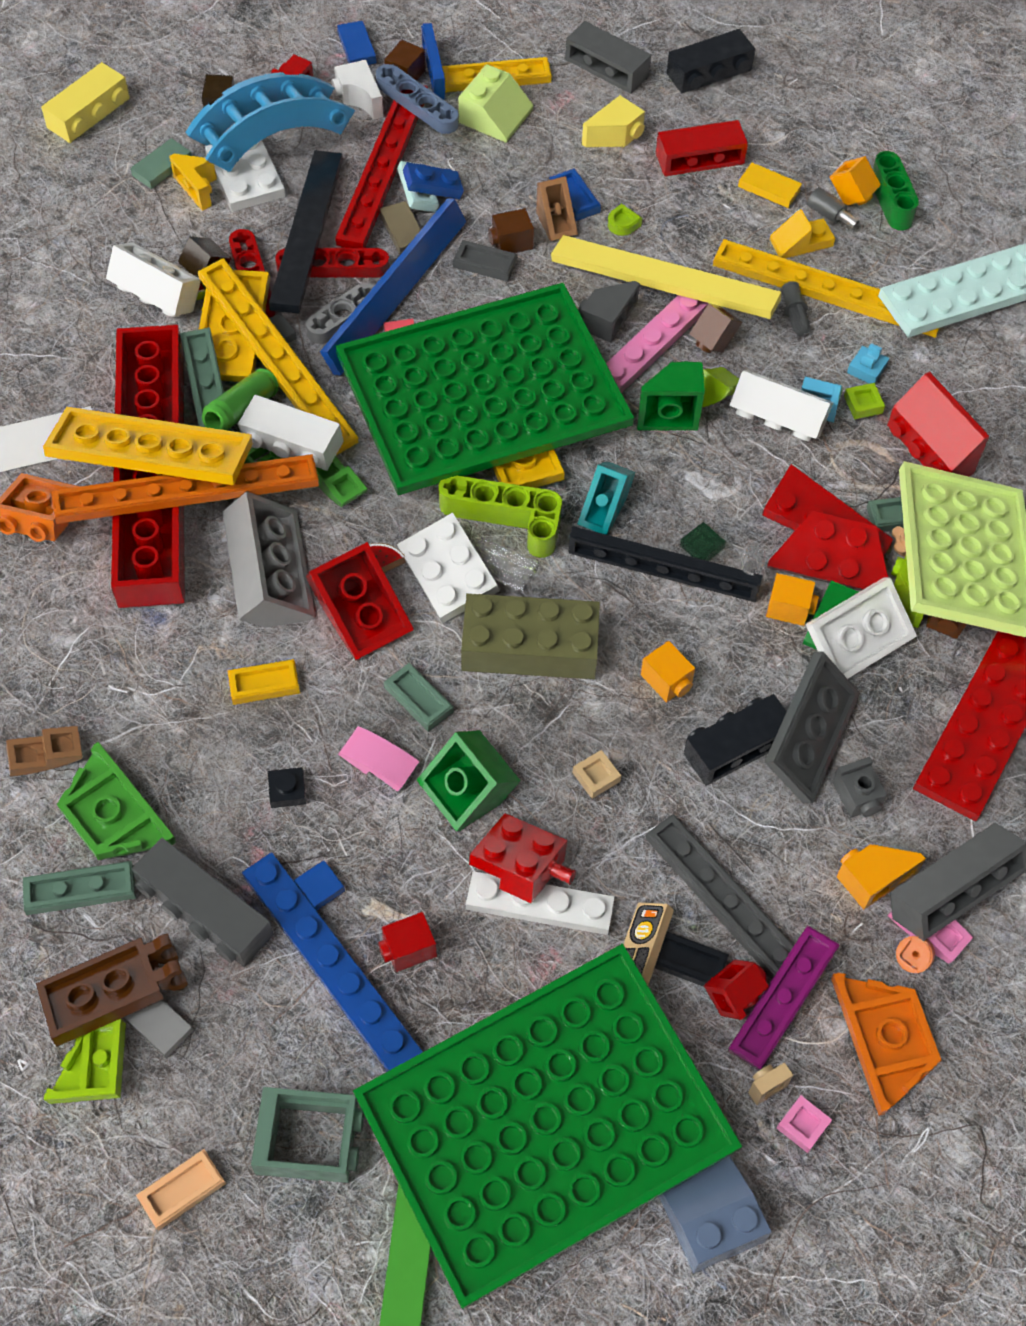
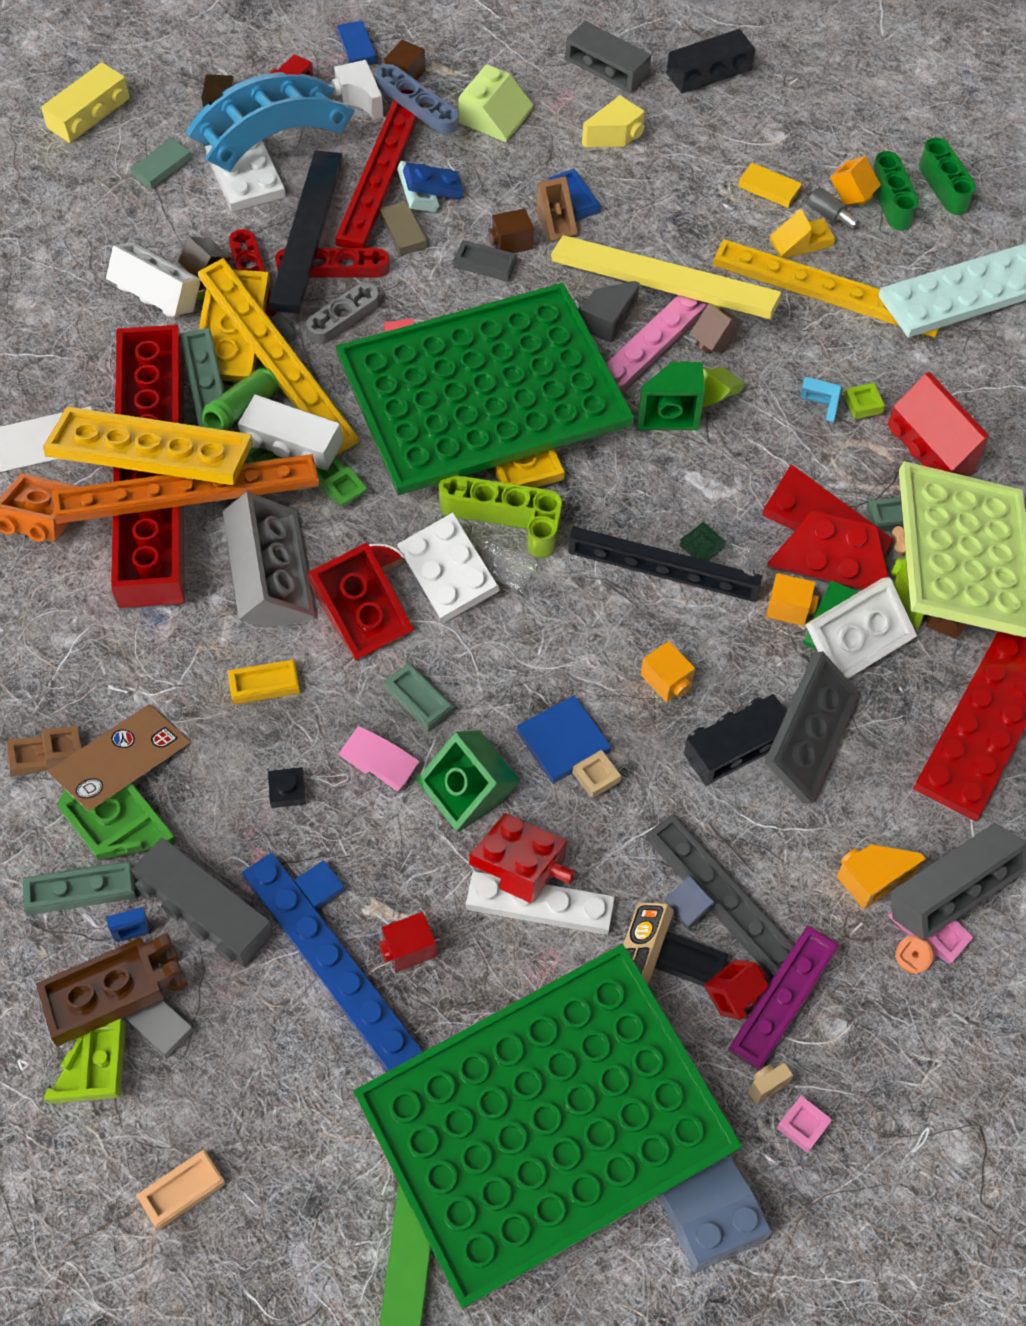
(118, 757): none -> medium nougat sticker
(128, 924): none -> blue tile
(195, 177): yellow slope -> none
(267, 1127): sand green window -> none
(397, 281): blue tile -> none
(433, 60): blue tile -> none
(524, 71): yellow tile -> none
(530, 636): olive brick -> none
(562, 738): none -> blue tile
(606, 497): teal slope -> none
(623, 221): lime tile -> none
(690, 901): none -> tile
(701, 148): red brick -> none
(780, 405): white brick -> none
(796, 308): dark grey axle -> none
(848, 786): dark grey brick -> none
(868, 364): medium azure tile -> none
(888, 1036): orange wing -> none
(947, 176): none -> green beam

